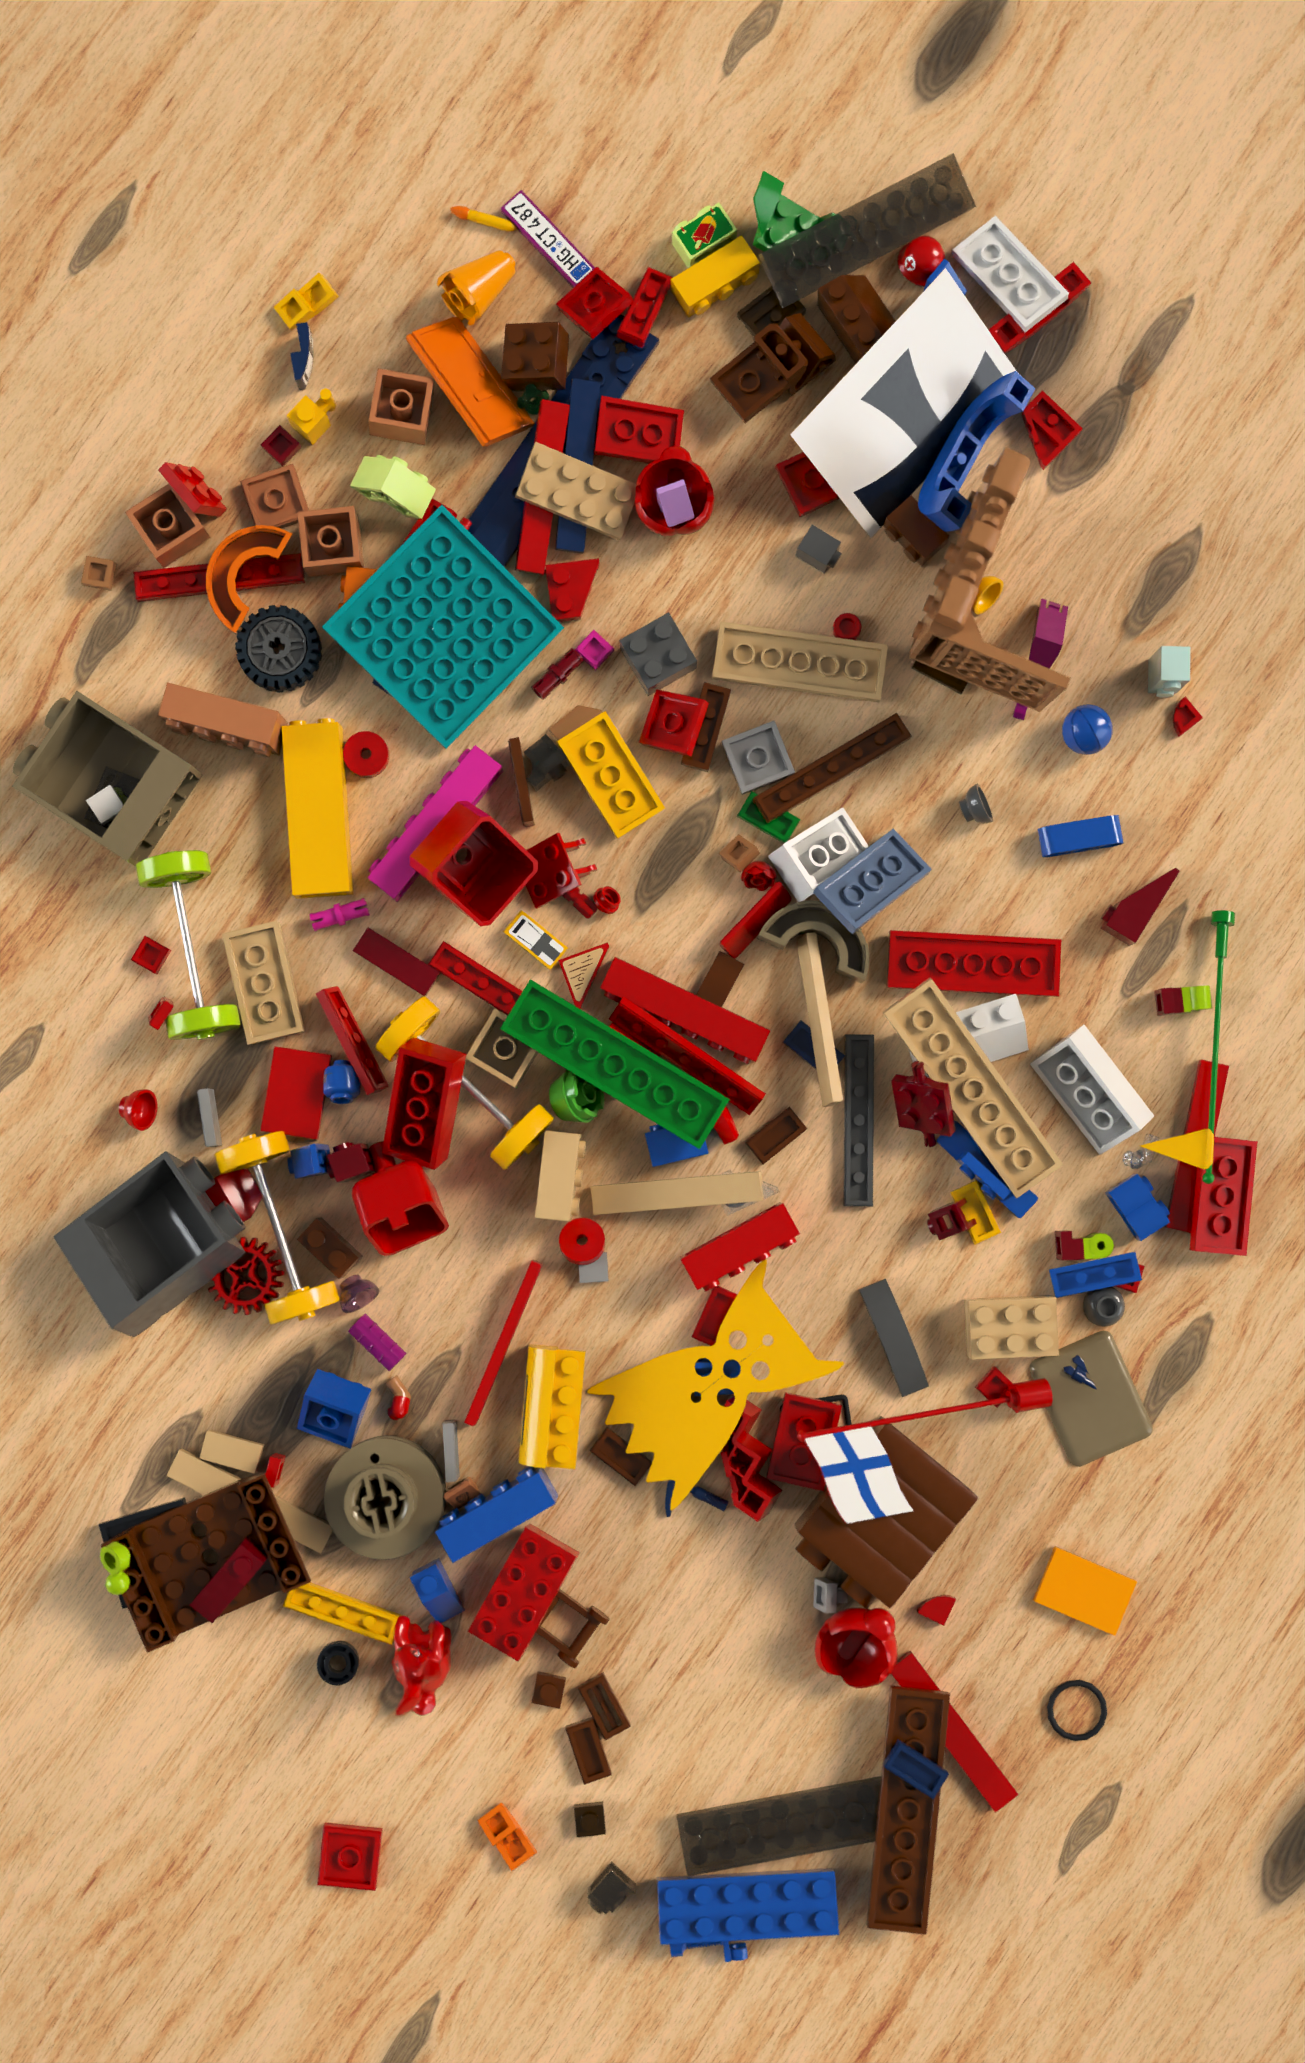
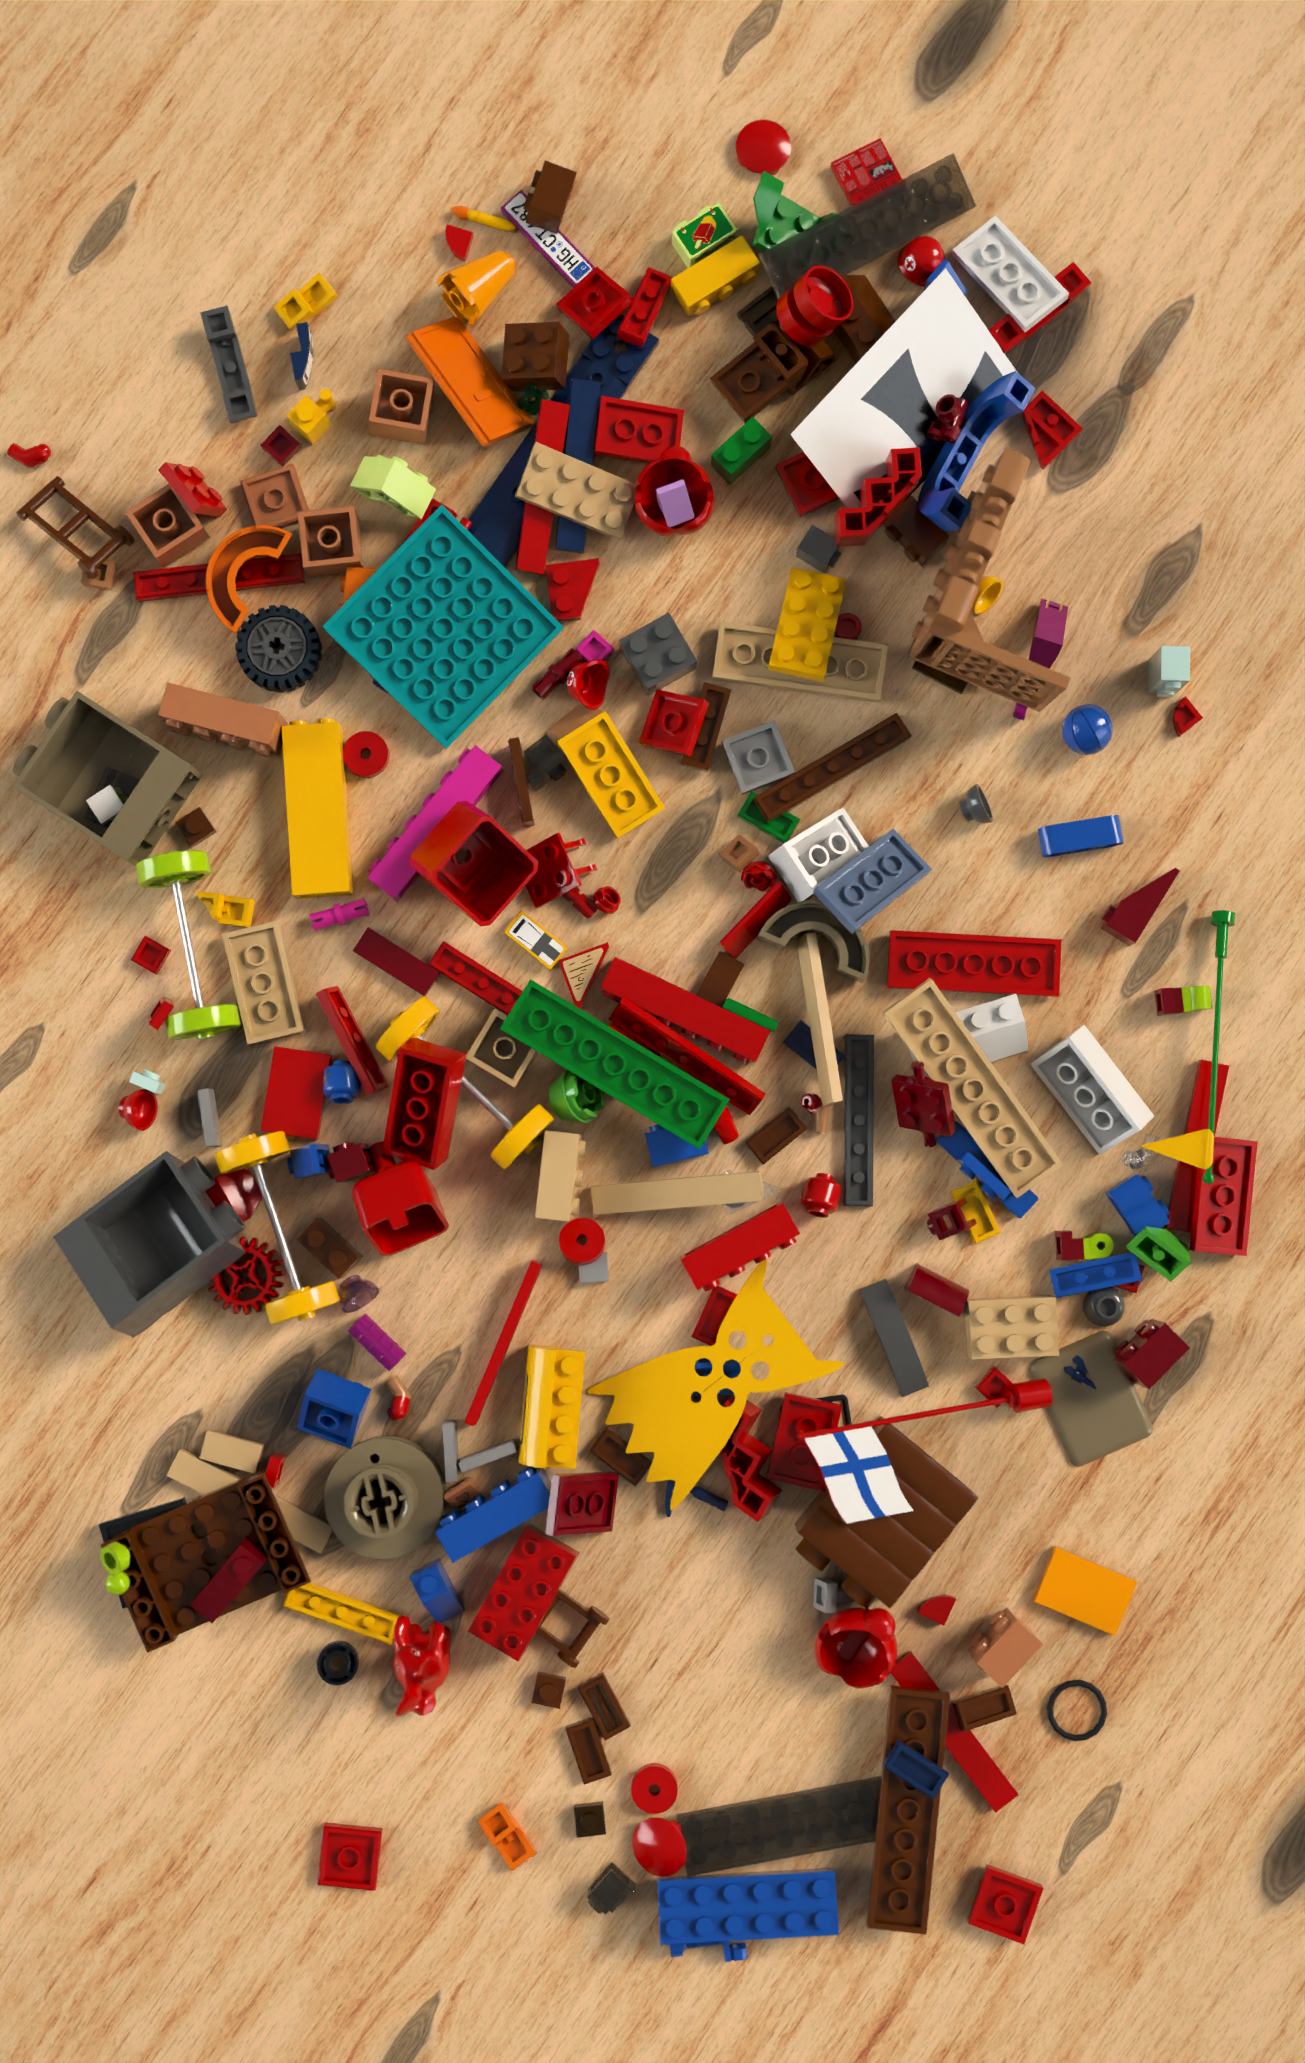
(31, 457): none -> red arm
(88, 565): none -> reddish brown piece
(148, 1080): none -> light aqua plate
(196, 827): none -> reddish brown plate
(229, 364): none -> dark grey slope
(229, 909): none -> yellow slope
(459, 241): none -> red tile
(488, 1455): none -> light grey tile
(551, 196): none -> reddish brown brick
(582, 1503): none -> dark red tile
(588, 683): none -> red helmet
(654, 1802): none -> red piece
(659, 1846): none -> red dish
(741, 450): none -> green brick
(750, 1014): none -> green tile
(763, 147): none -> red dish
(807, 624): none -> yellow plate
(813, 1105): none -> arm
(814, 306): none -> red wheel
(820, 1195): none -> red head
(865, 171): none -> red tile
(879, 498): none -> red brick
(937, 1290): none -> dark red brick
(950, 418): none -> dark red plate
(984, 1708): none -> reddish brown tile
(1004, 1647): none -> nougat brick
(1005, 1904): none -> red plate
(1150, 1352): none -> dark red brick
(1161, 1251): none -> bright green slope

